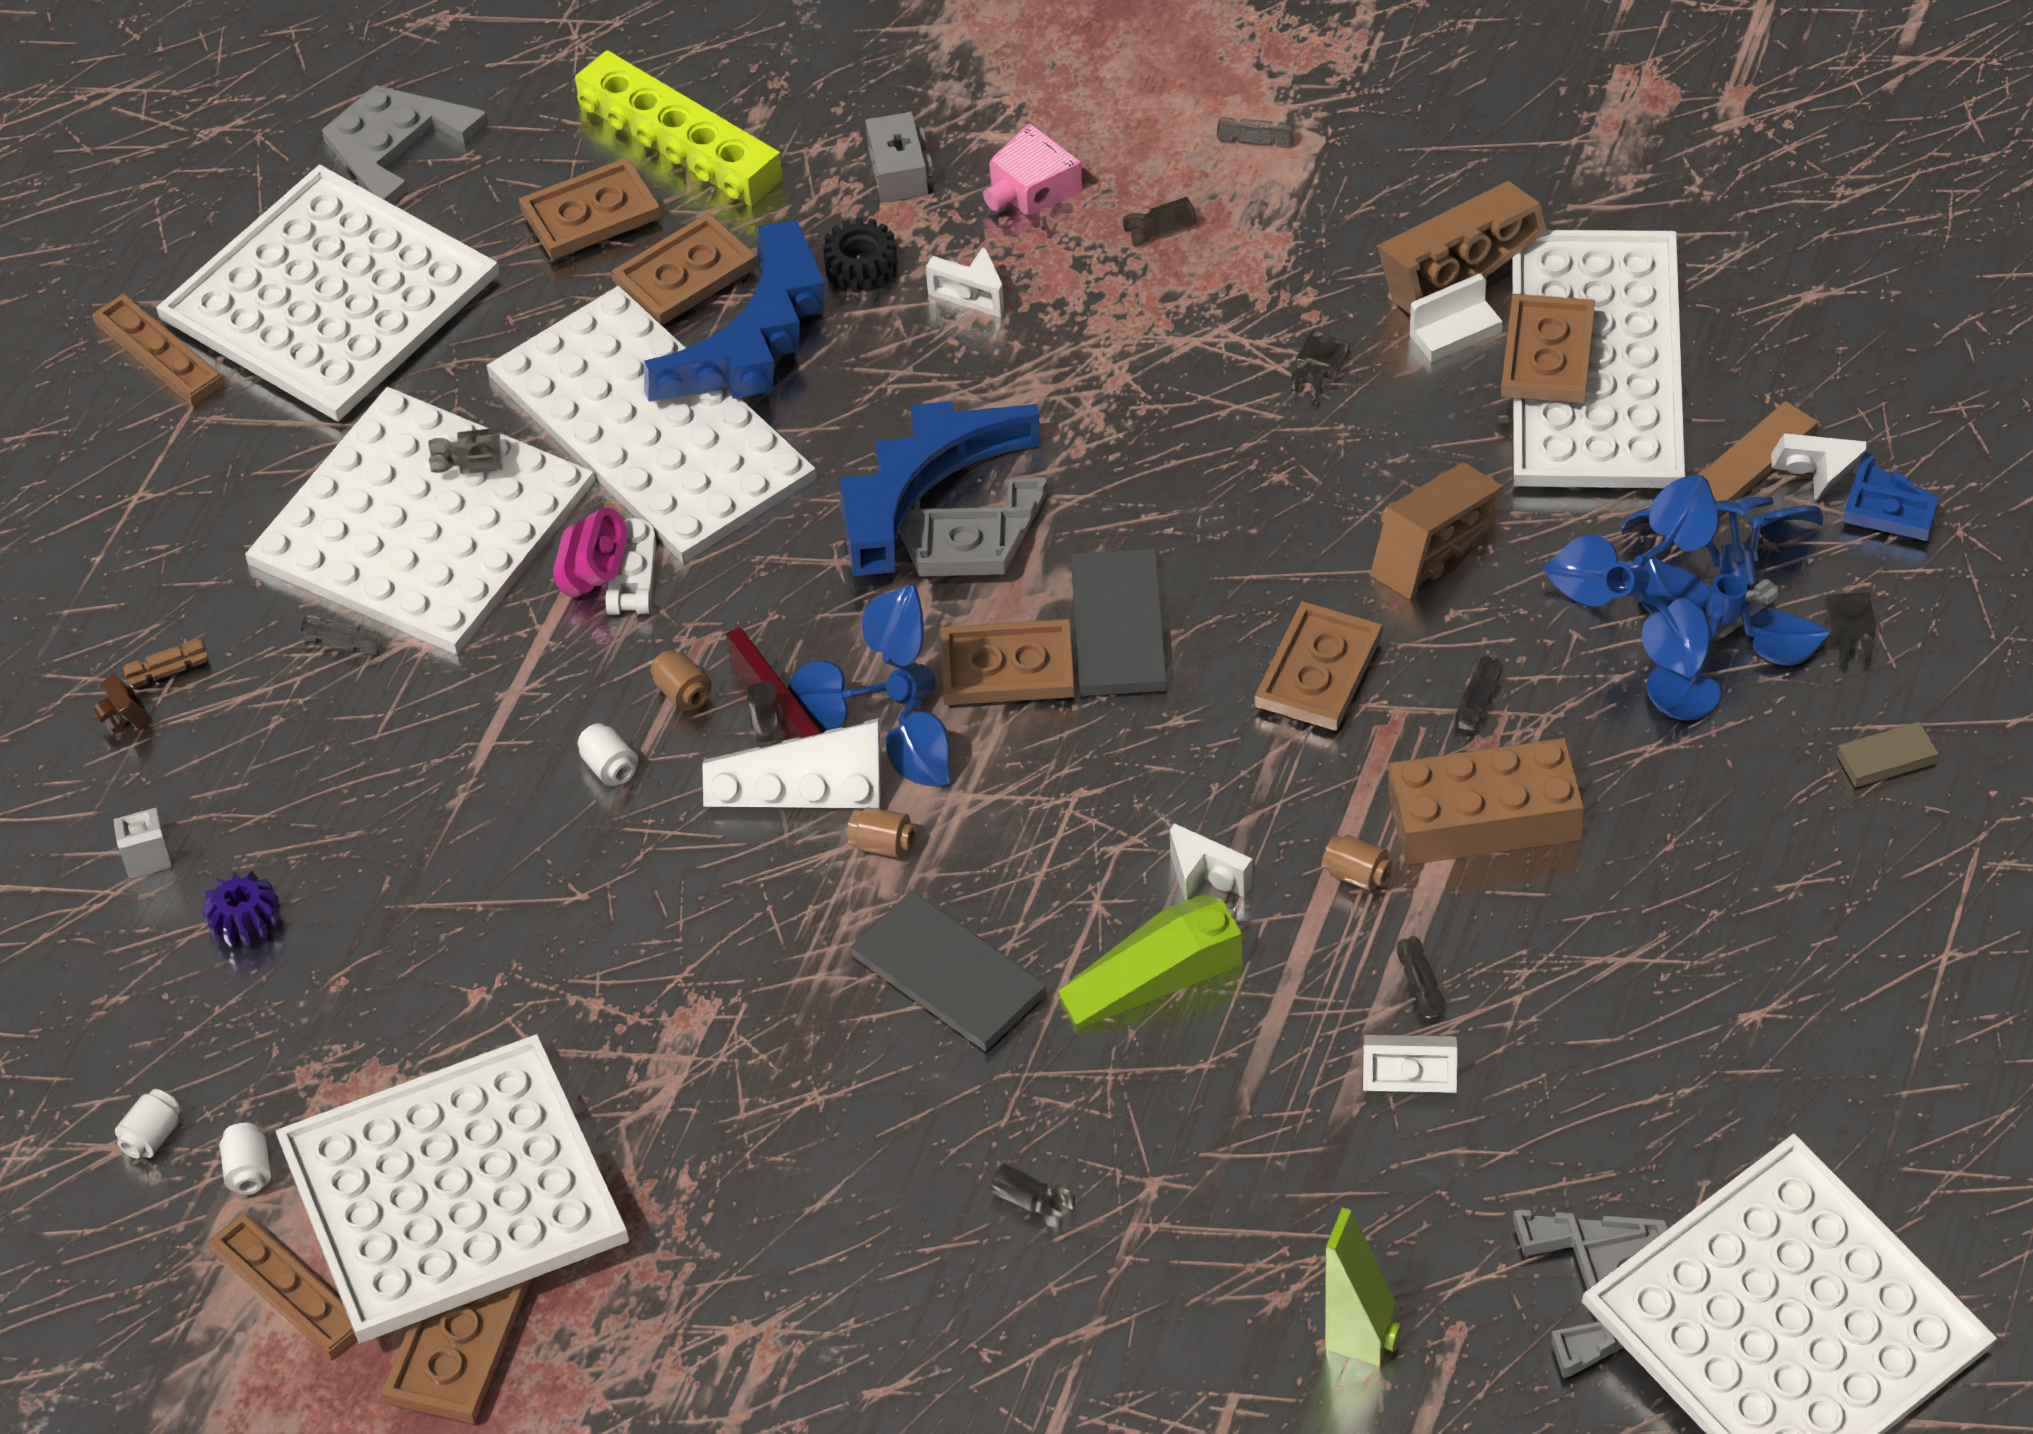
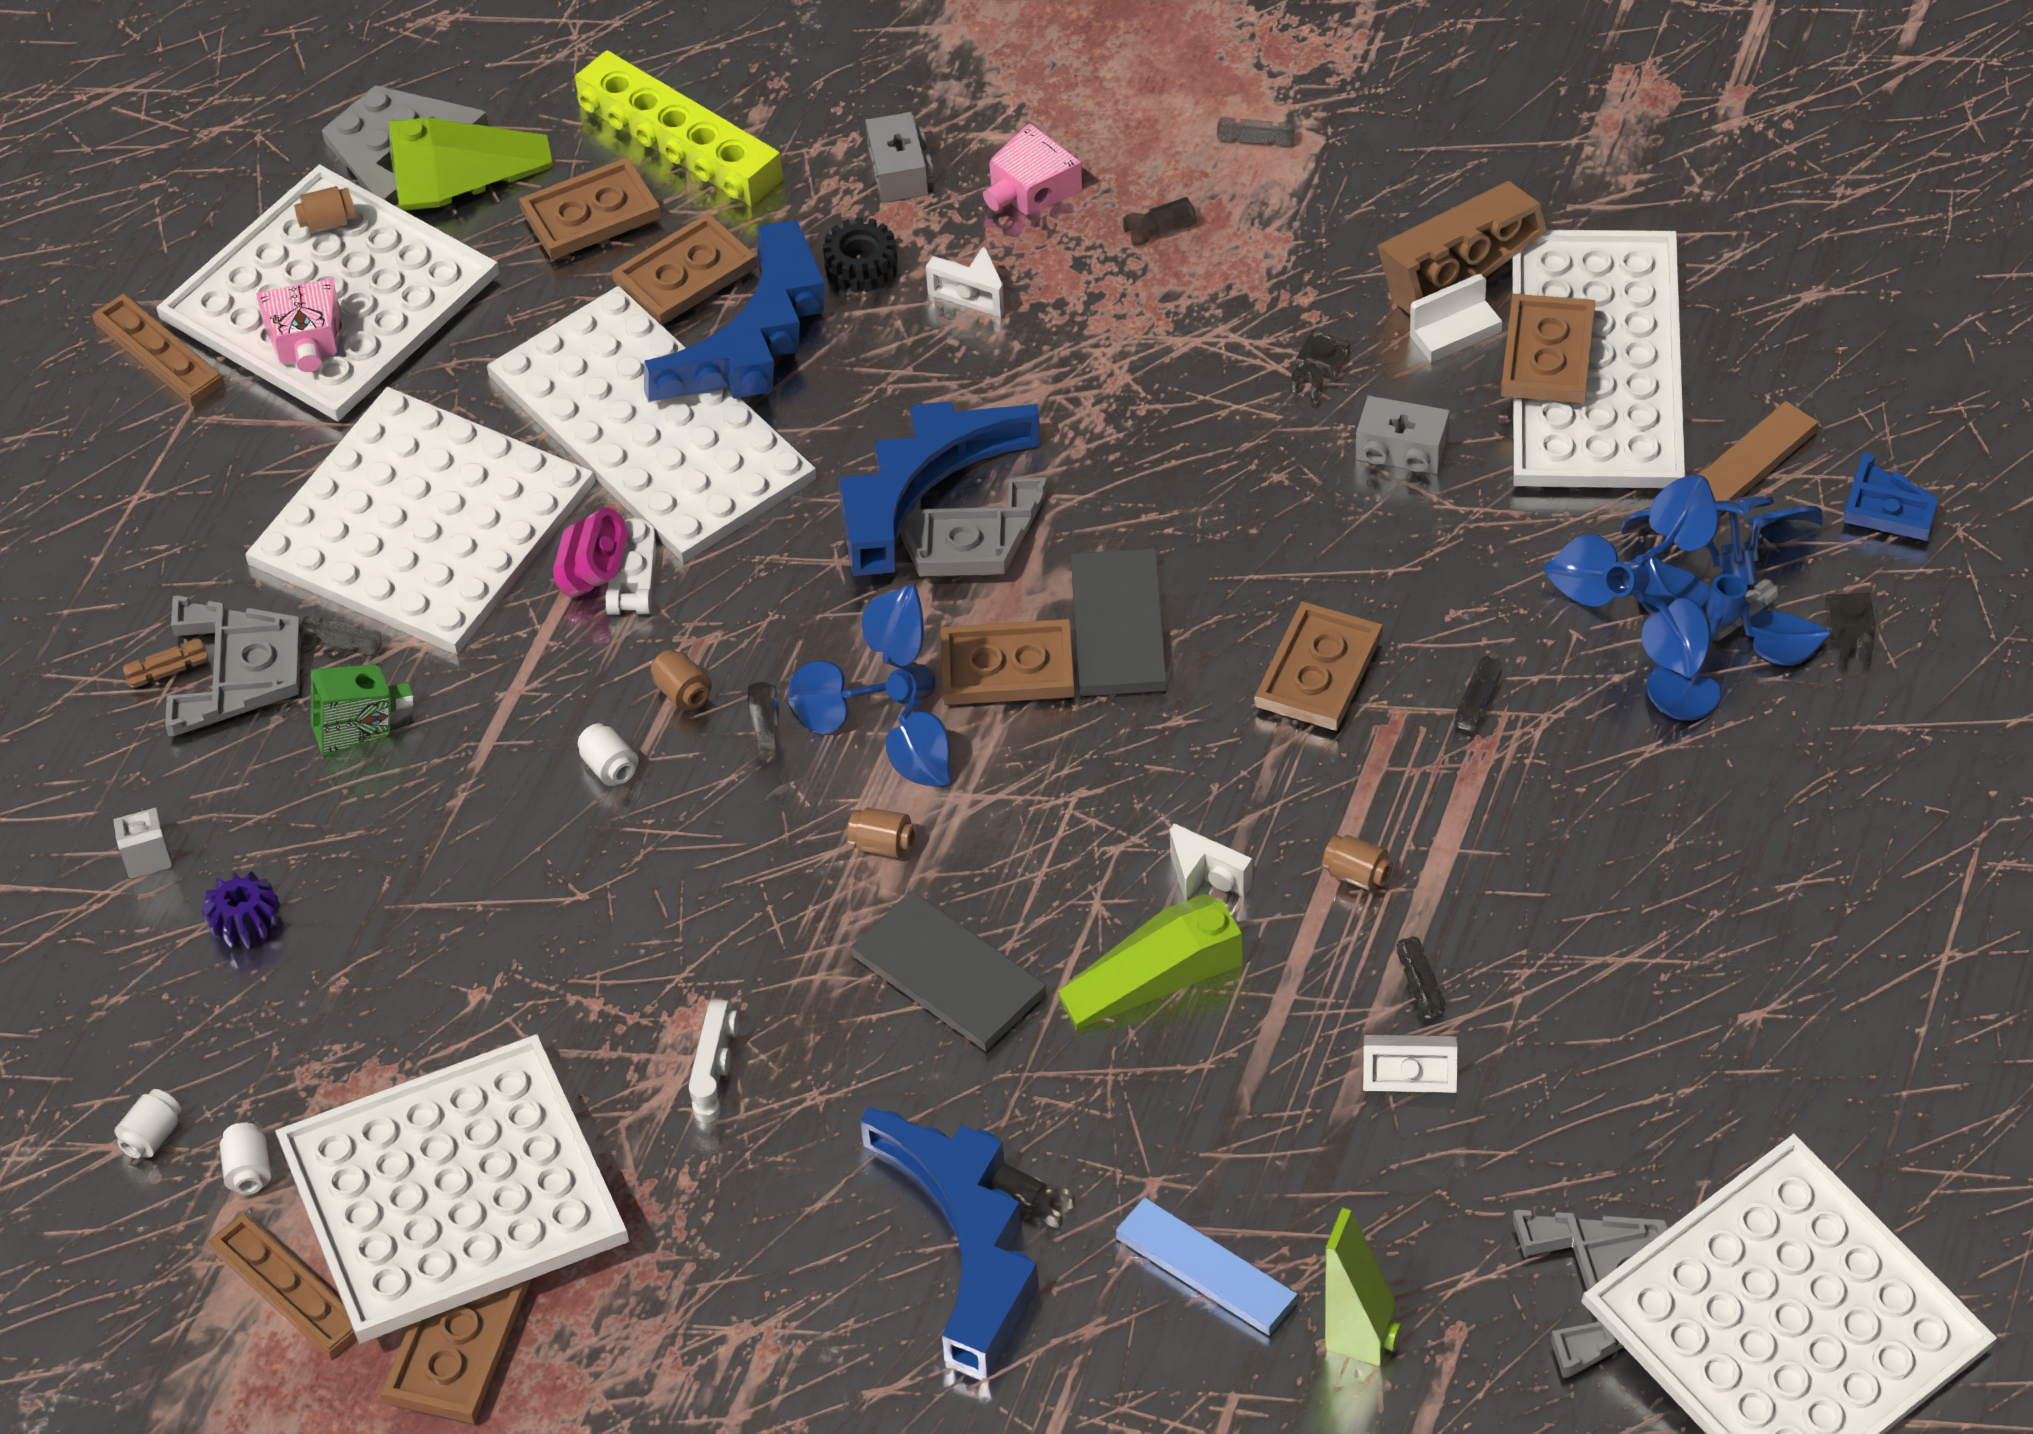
(121, 706): reddish brown tile -> none
(253, 662): none -> light grey wing
(302, 322): none -> bright pink torso
(325, 209): none -> medium nougat brick
(353, 706): none -> bright green torso
(447, 158): none -> lime wedge
(473, 452): clear smoke plate -> none
(712, 1059): none -> white plate
(756, 669): dark red tile -> none
(807, 772): white wing -> none
(959, 1175): none -> blue arch
(1206, 1266): none -> light blue tile
(1402, 434): none -> light grey brick
(1430, 524): medium nougat wedge -> none
(1485, 801): medium nougat brick -> none
(1824, 457): white slope -> none
(1887, 754): dark tan tile -> none

